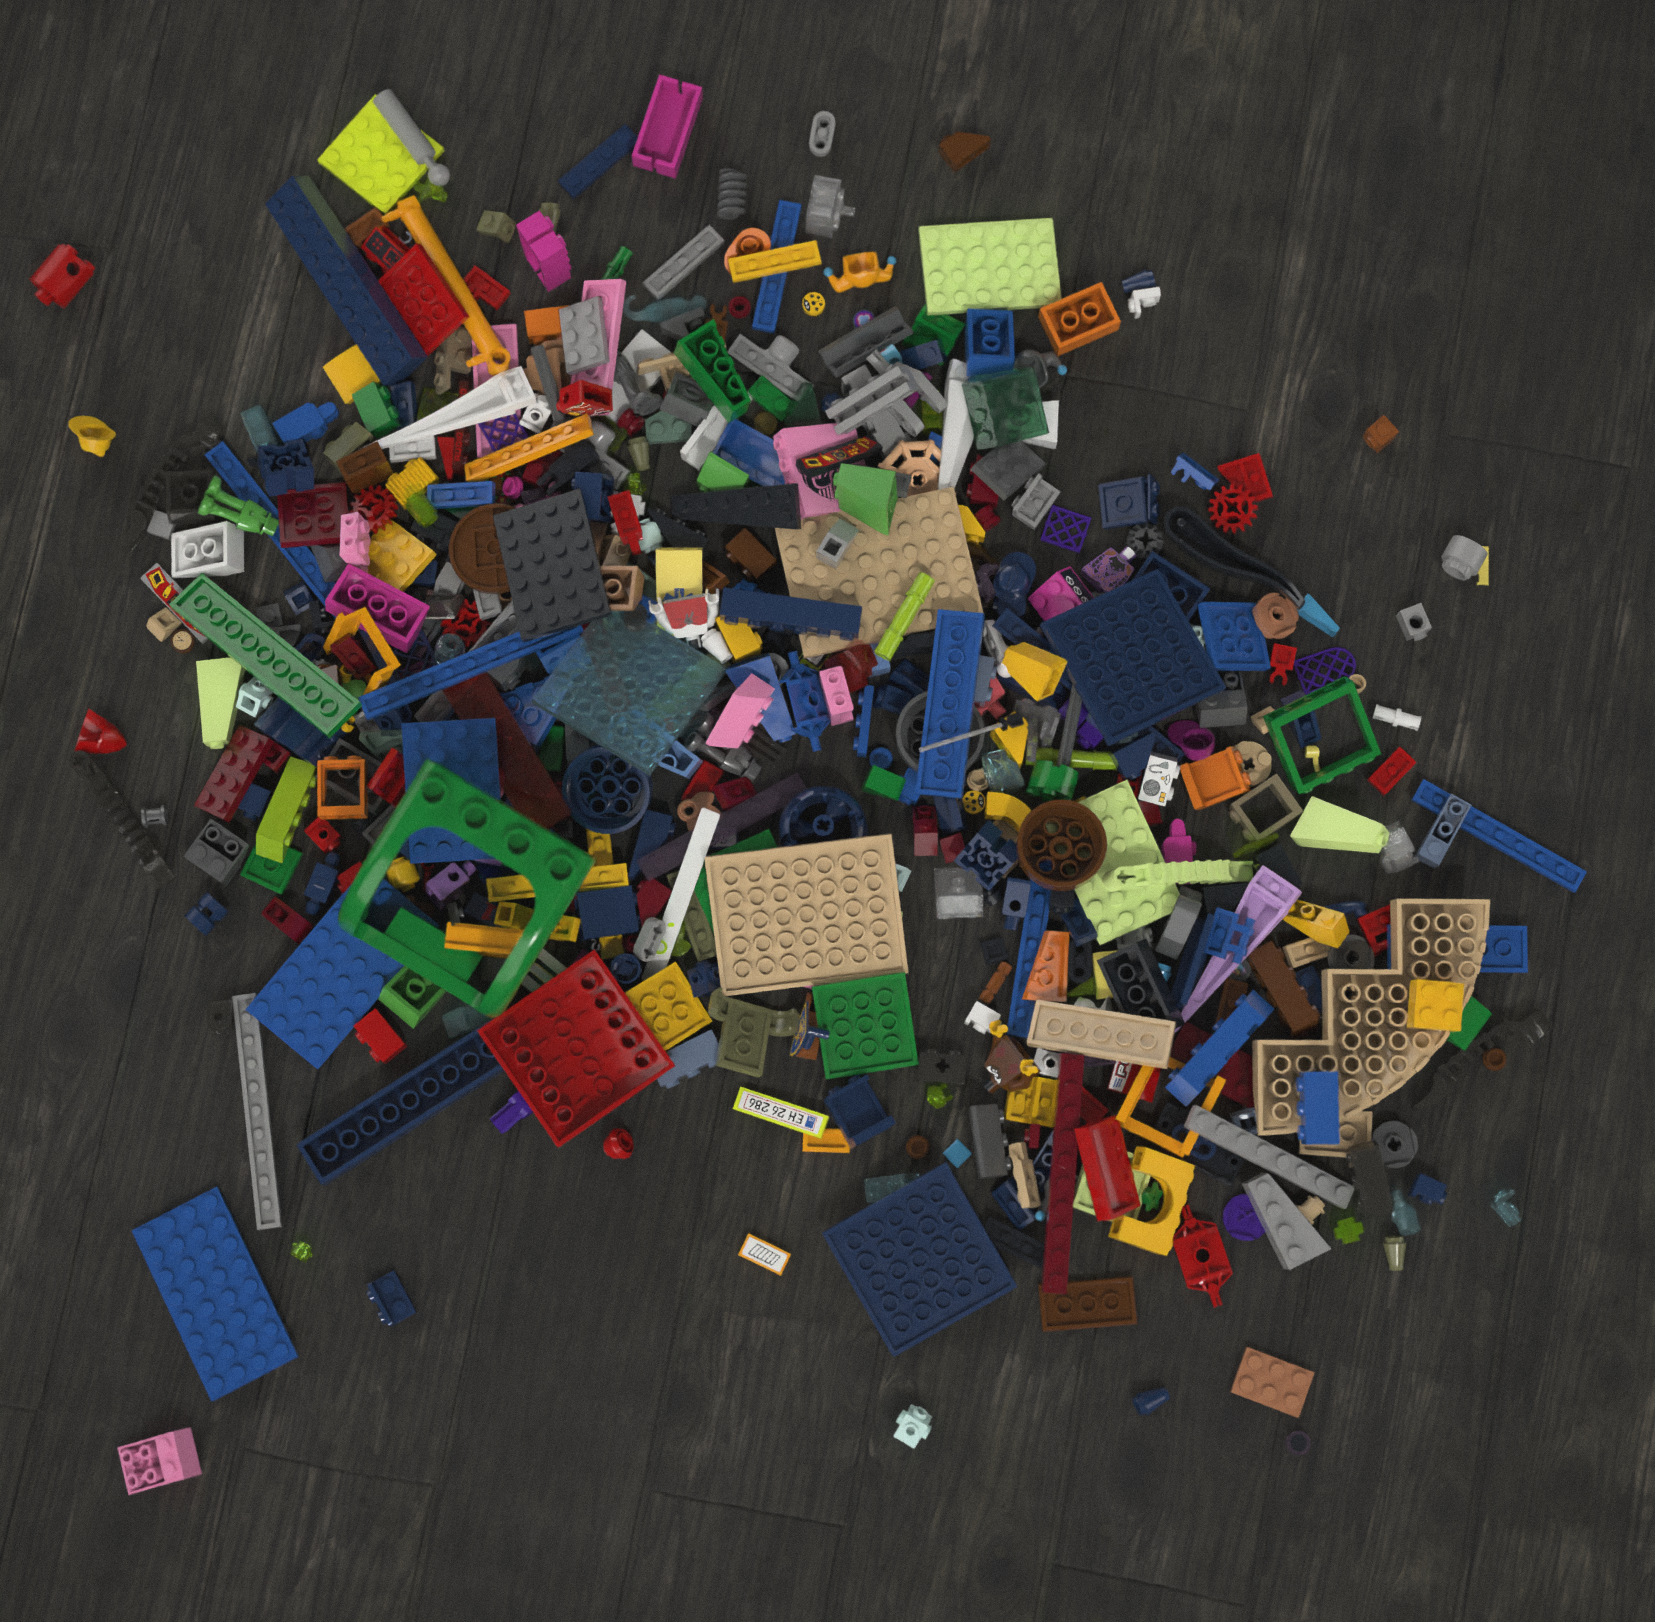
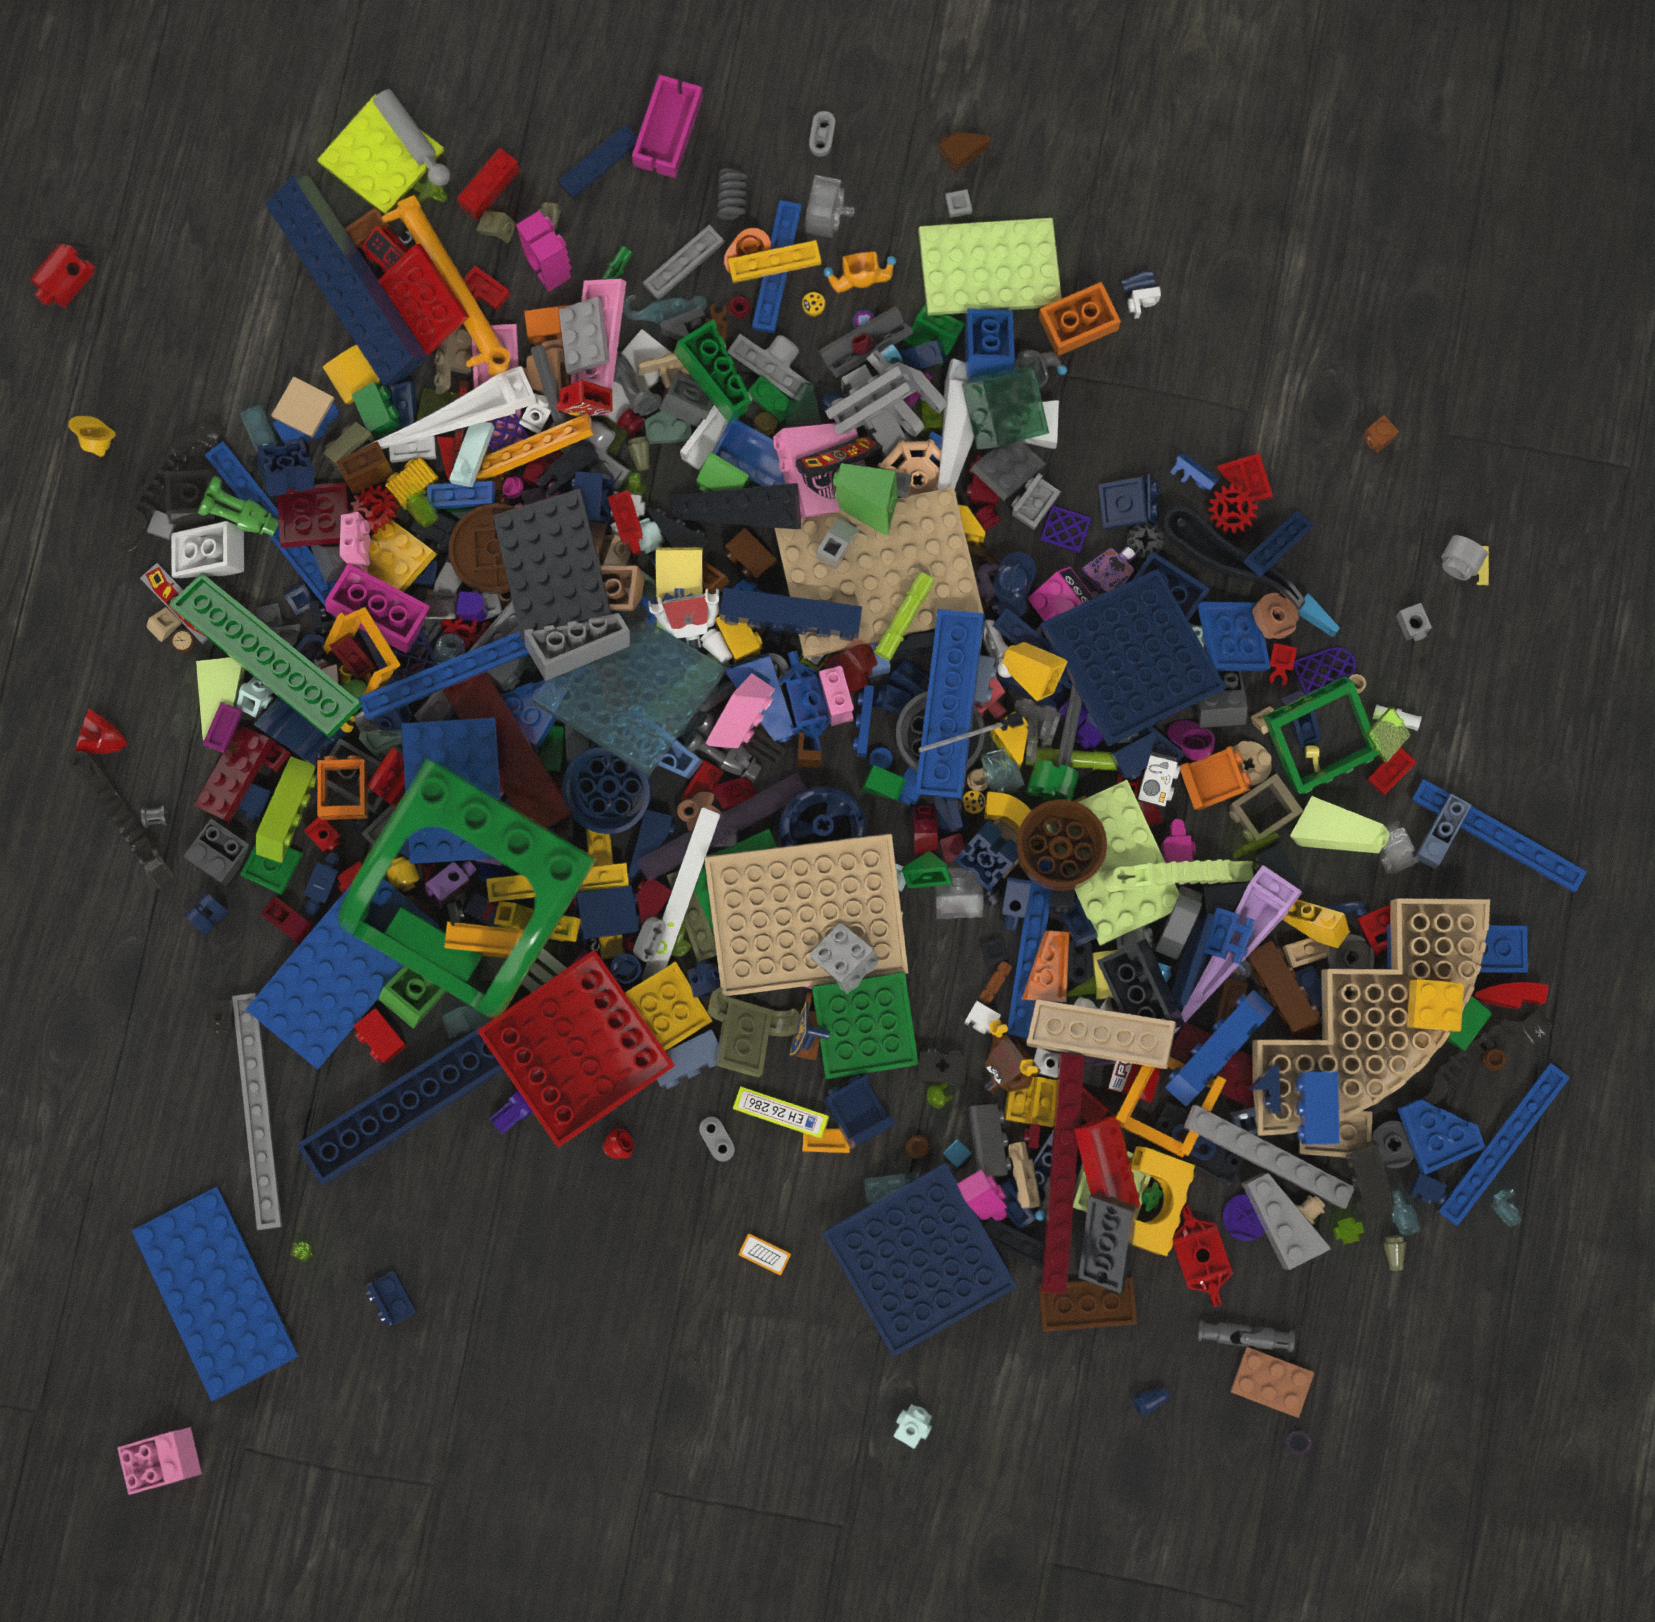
(223, 728): none -> magenta tile
(303, 407): none -> tan tile
(471, 454): none -> light aqua hinge
(472, 607): none -> dark purple piece
(488, 184): none -> red brick
(575, 644): none -> light grey wedge
(716, 1139): none -> light grey plate
(808, 758): none -> reddish brown panel
(845, 957): none -> light grey bracket
(862, 344): none -> dark red plate
(927, 872): none -> green slope
(958, 203): none -> light grey plate
(984, 1196): none -> dark pink hinge
(1107, 1242): none -> black piece
(1258, 1336): none -> dark grey piece
(1270, 1082): none -> dark blue slope
(1278, 543): none -> dark blue plate
(1388, 734): none -> clear neon green piece
(1438, 1135): none -> blue plate
(1503, 1144): none -> blue plate
(1513, 994): none -> red slope

